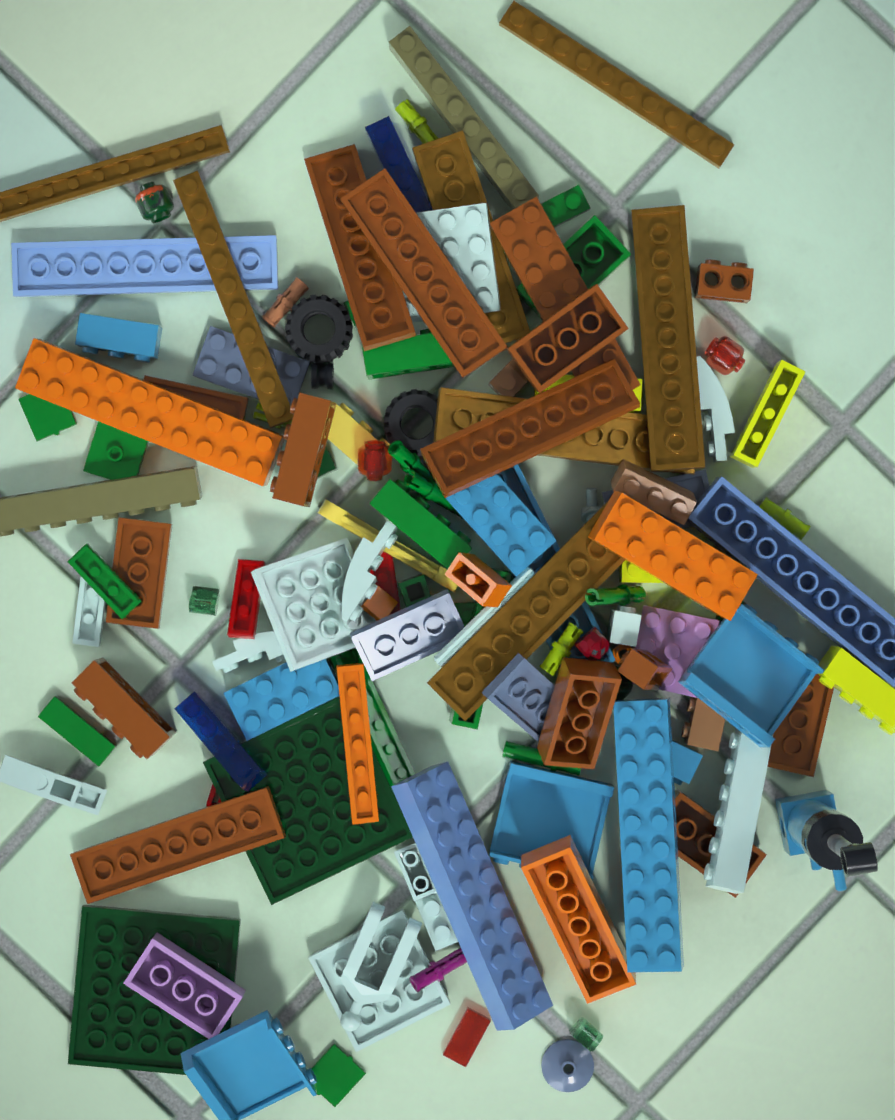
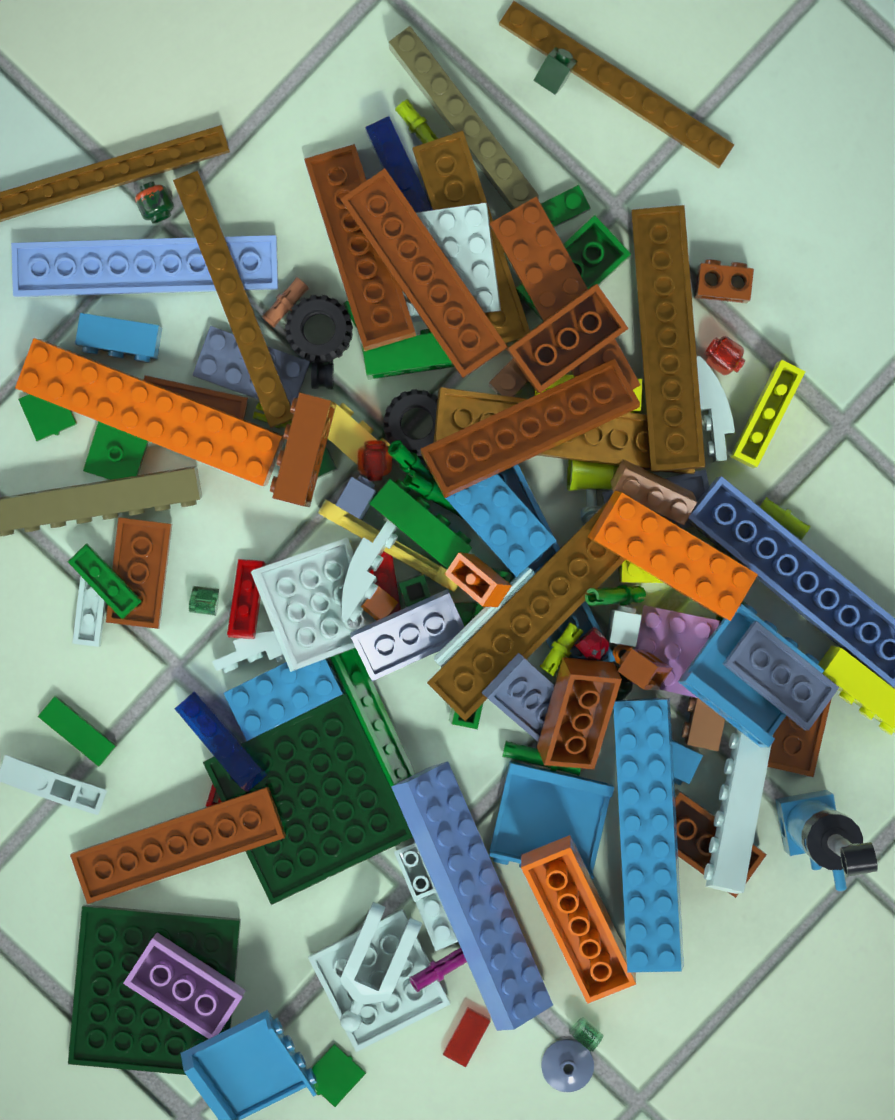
(123, 708): dark orange brick -> none
(357, 496): none -> sand blue brick
(357, 743): orange plate -> none
(555, 70): none -> dark green brick
(589, 475): none -> lime plant
(780, 675): none -> sand blue plate

